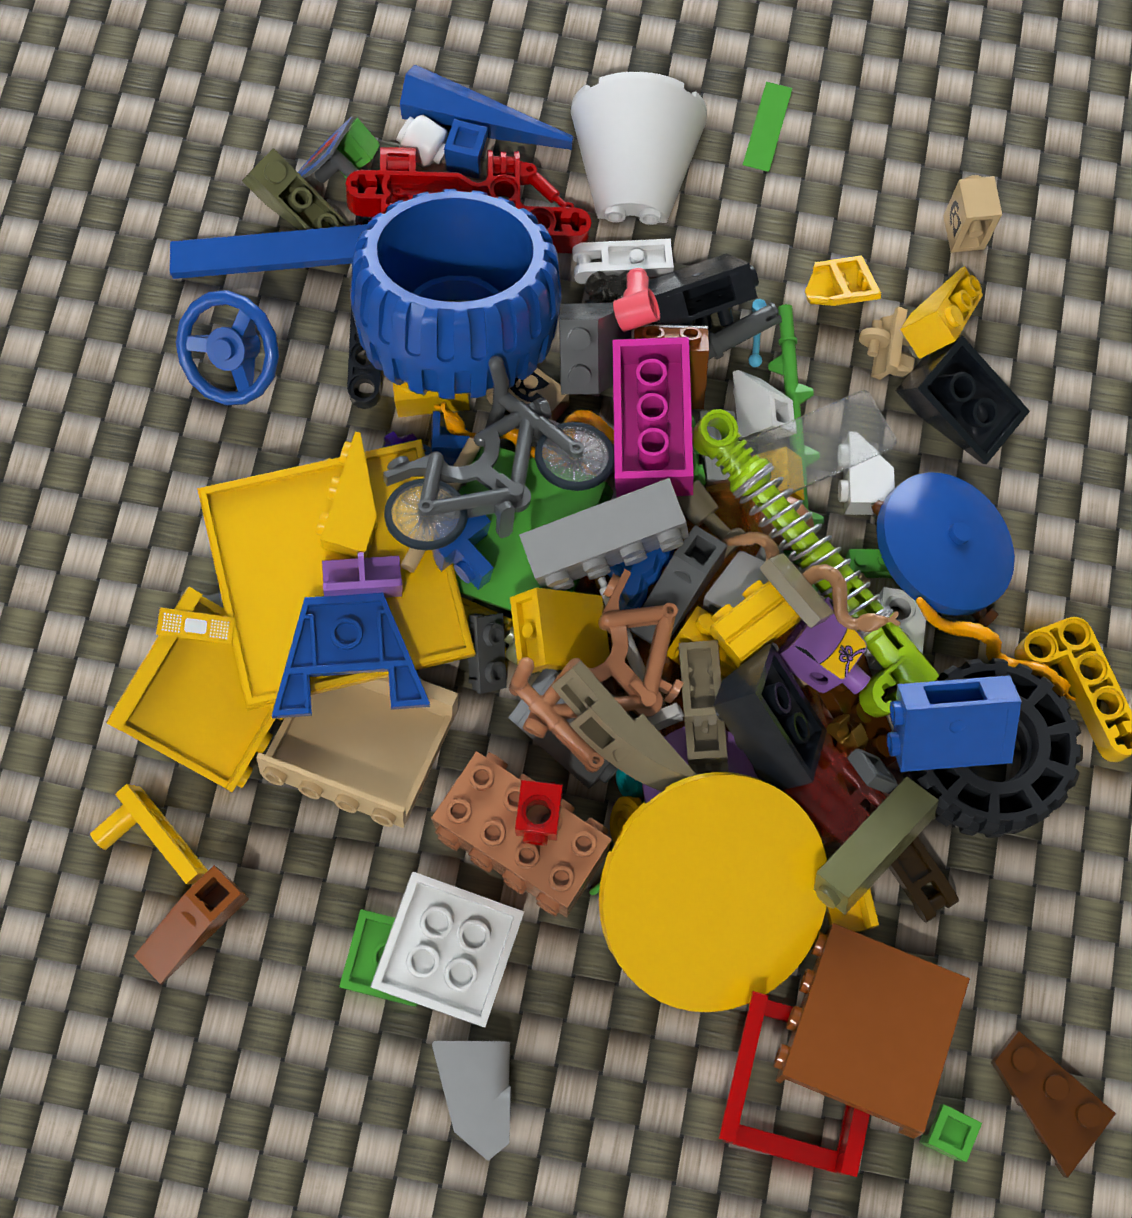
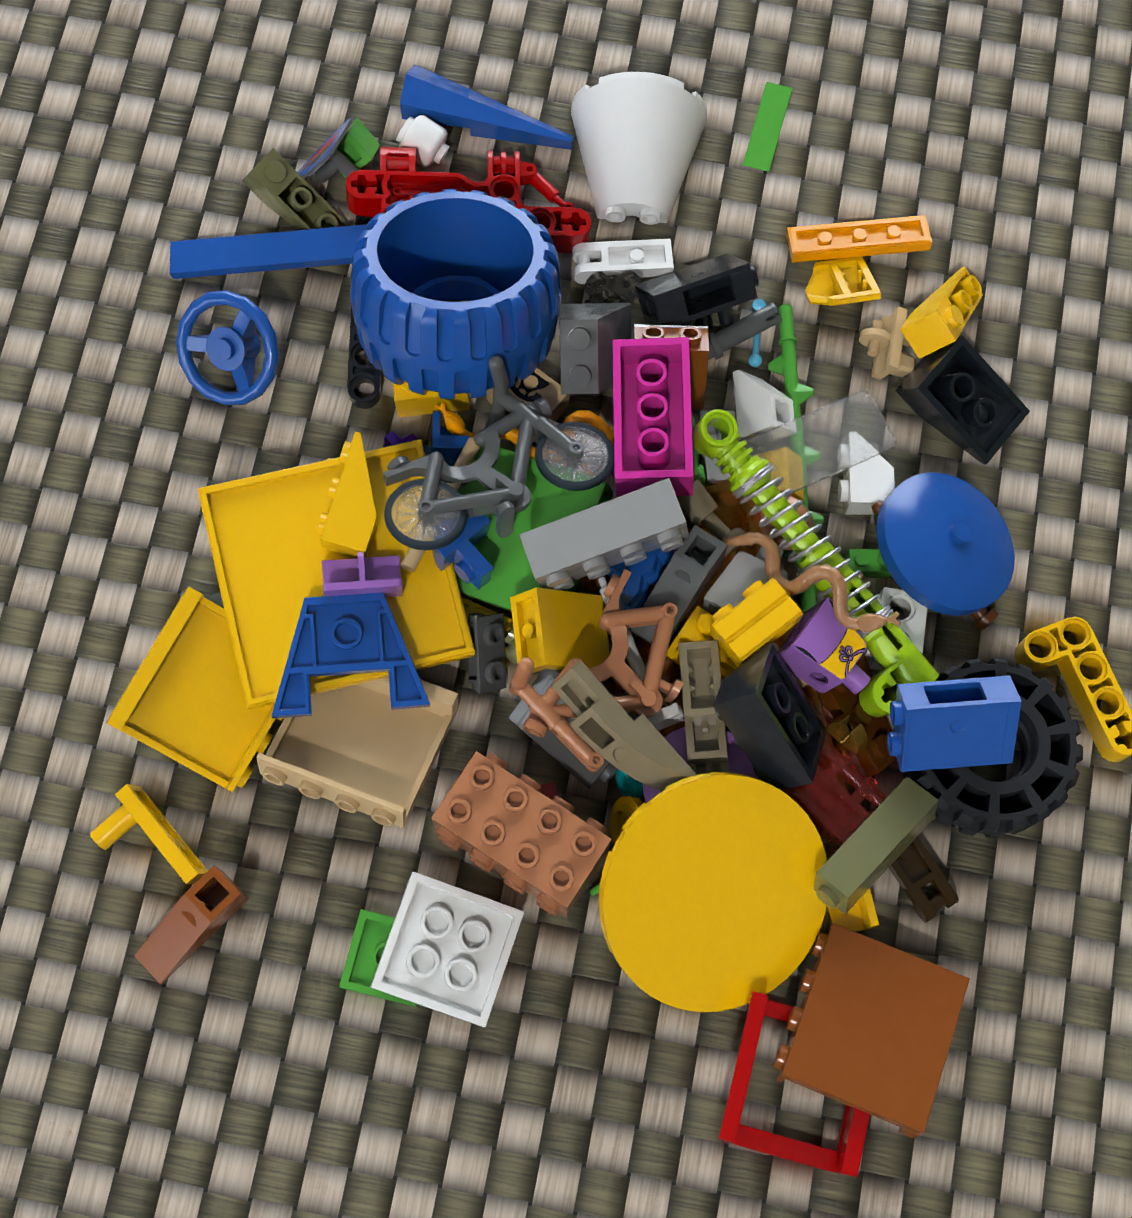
(195, 626): yellow sticker -> none
(465, 148): blue panel -> none
(477, 1091): light grey panel -> none
(542, 794): red brick -> none
(638, 302): coral pin -> none
(796, 590): dark tan tile -> none
(858, 238): none -> light orange tile
(872, 771): dark grey tile -> none
(952, 1133): bright green panel -> none
(972, 213): tan brick -> none
(993, 646): light orange animal -> none
(1057, 1104): reddish brown wing -> none

